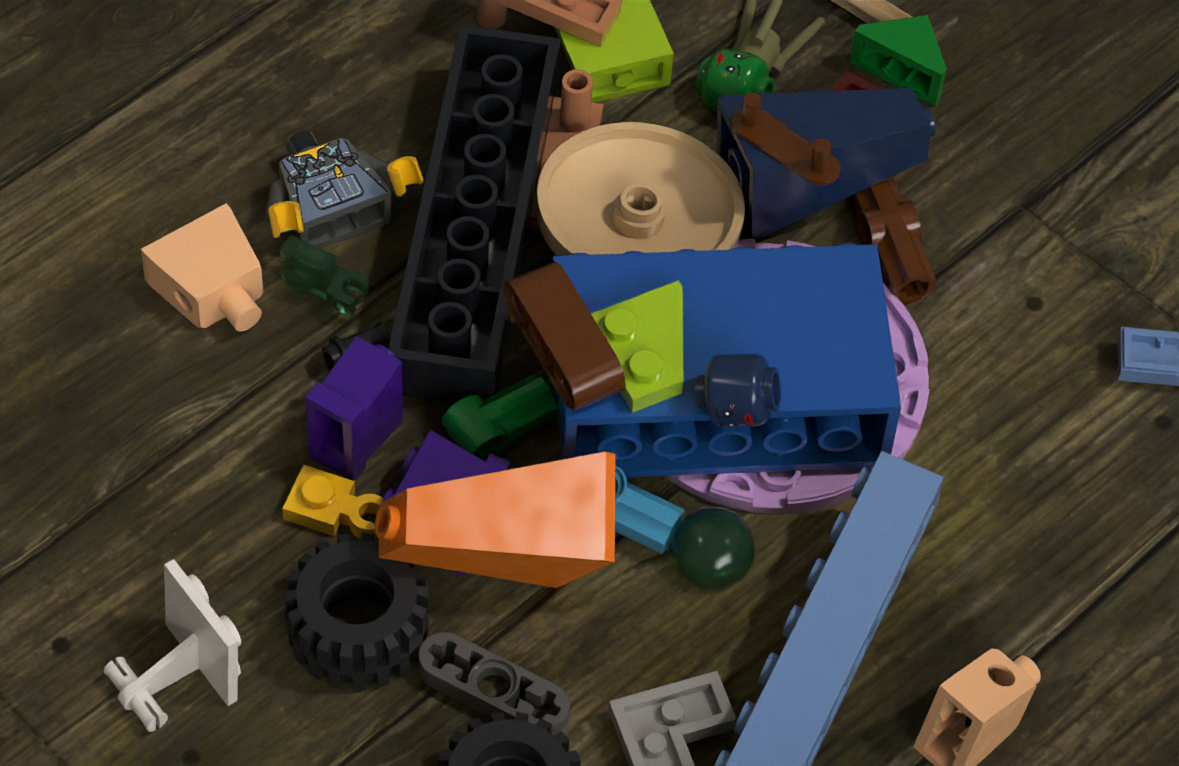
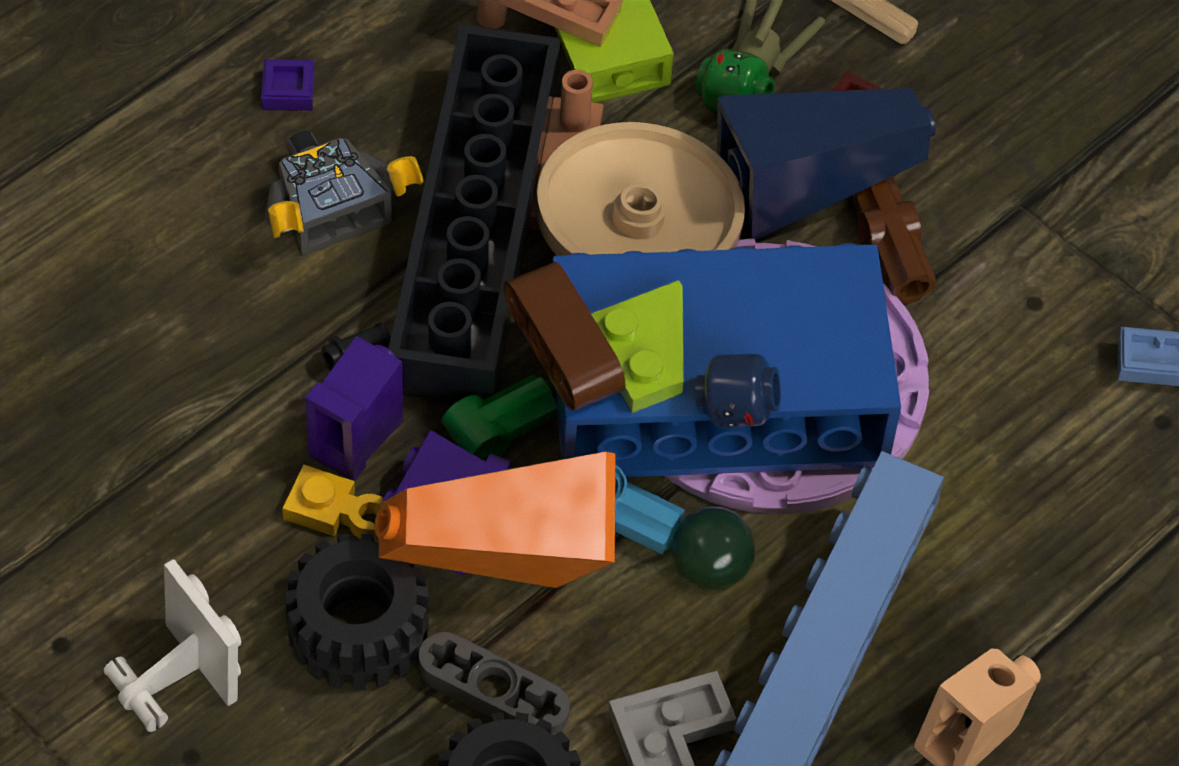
(207, 271): light nougat torso -> none
(288, 84): none -> dark purple tile
(316, 272): clear green plate -> none
(805, 158): reddish brown piece -> none
(902, 55): green slope -> none

